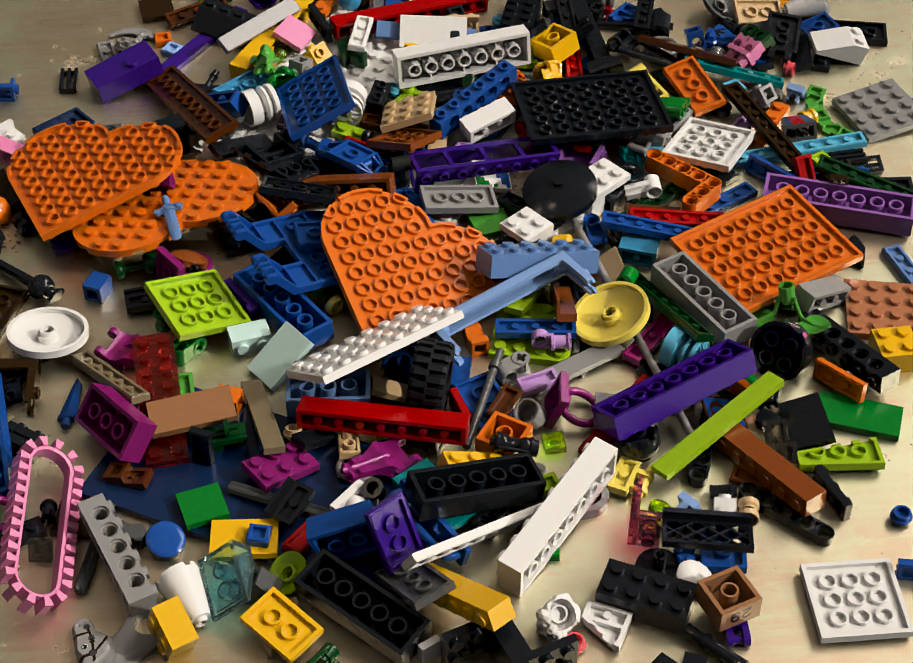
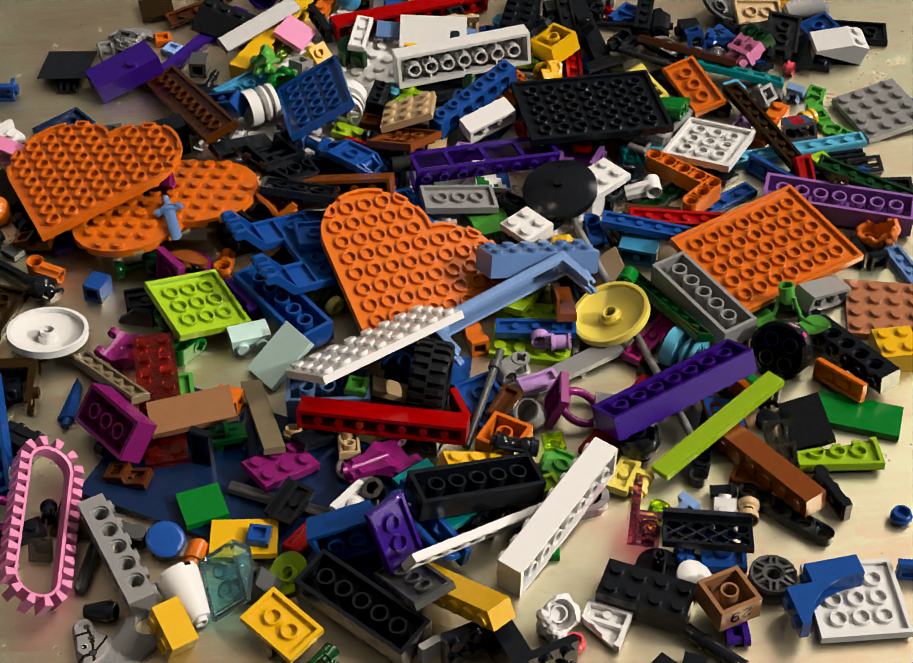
(13, 253): none -> dark grey tile
(31, 241): none -> reddish brown slope
(37, 266): none -> orange piece
(66, 64): none -> black sticker
(99, 450): none -> black hinge
(102, 611): none -> black cone
(123, 33): none -> dark grey plate
(139, 317): none -> black tile
(195, 551): none -> orange brick
(199, 64): none -> dark grey brick
(225, 263): none -> orange piece
(356, 386): none -> bright green tile
(556, 461): none -> bright green tile
(683, 24): none -> black brick
(771, 576): none -> dark grey wheel
(819, 582): none -> blue arch
(877, 260): none -> black tile
(880, 234): none -> orange hair

